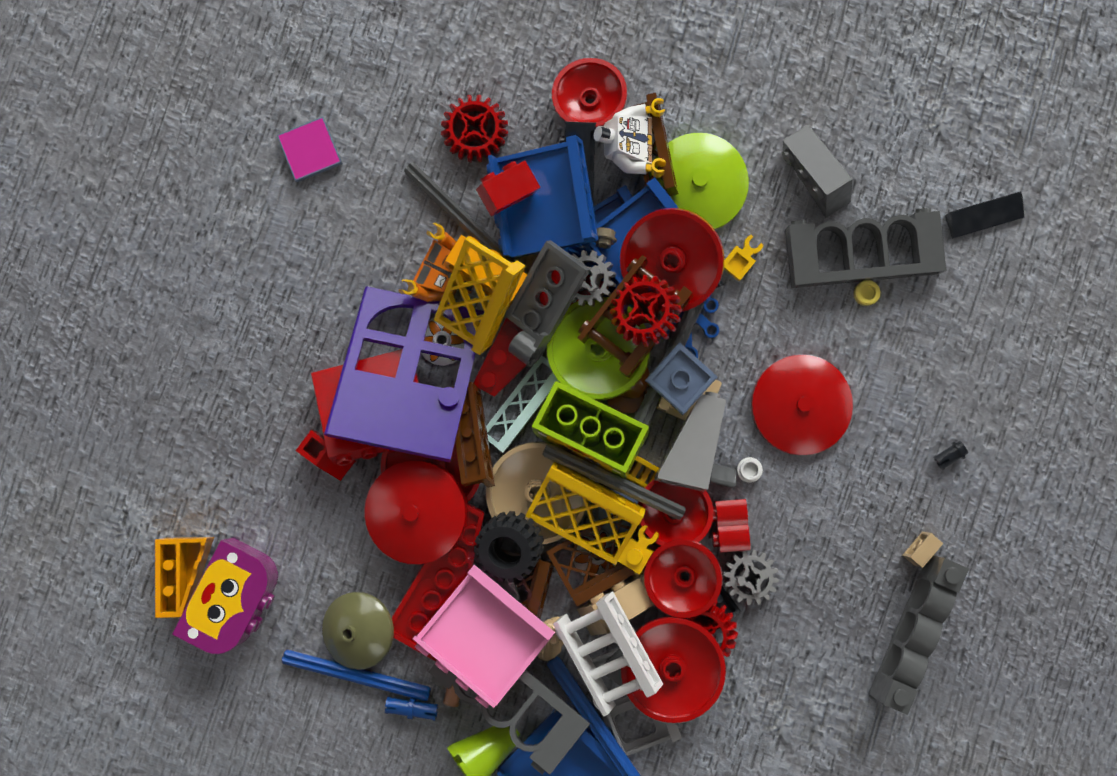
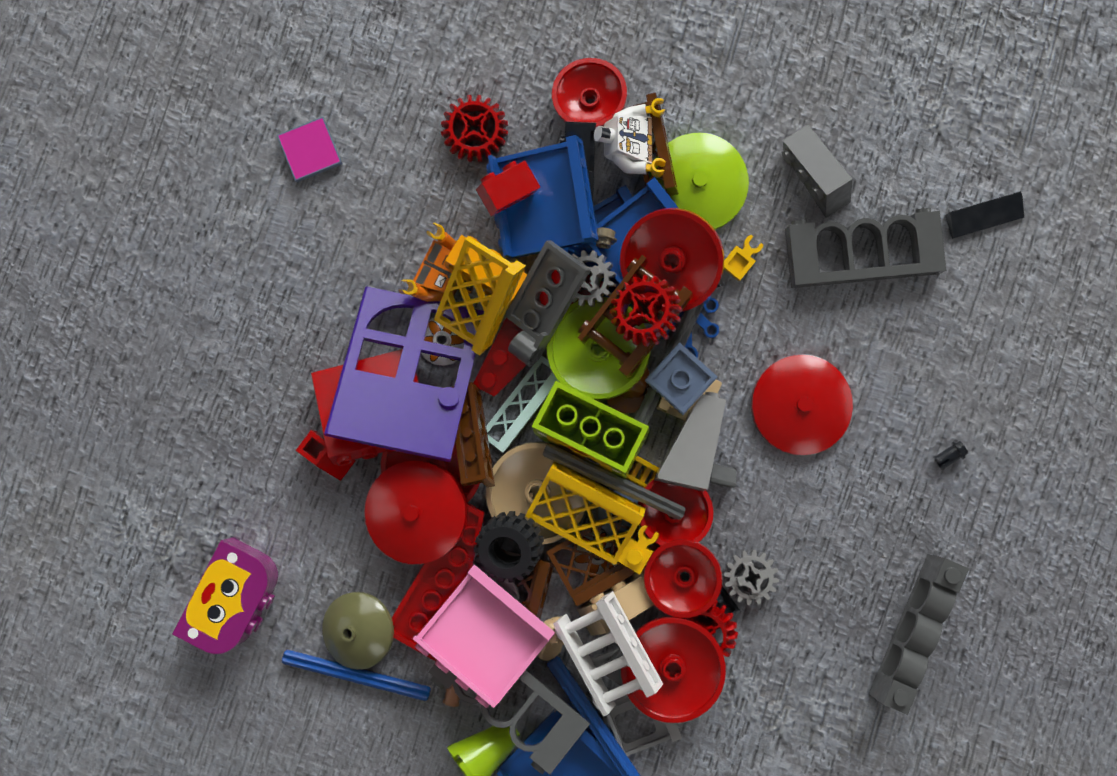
(178, 572): light orange wedge -> none
(411, 708): blue pin -> none
(451, 207): dark grey axle -> none
(731, 526): red brick -> none
(749, 469): white plate -> none
(867, 293): light yellow tile -> none
(922, 549): tan piece -> none

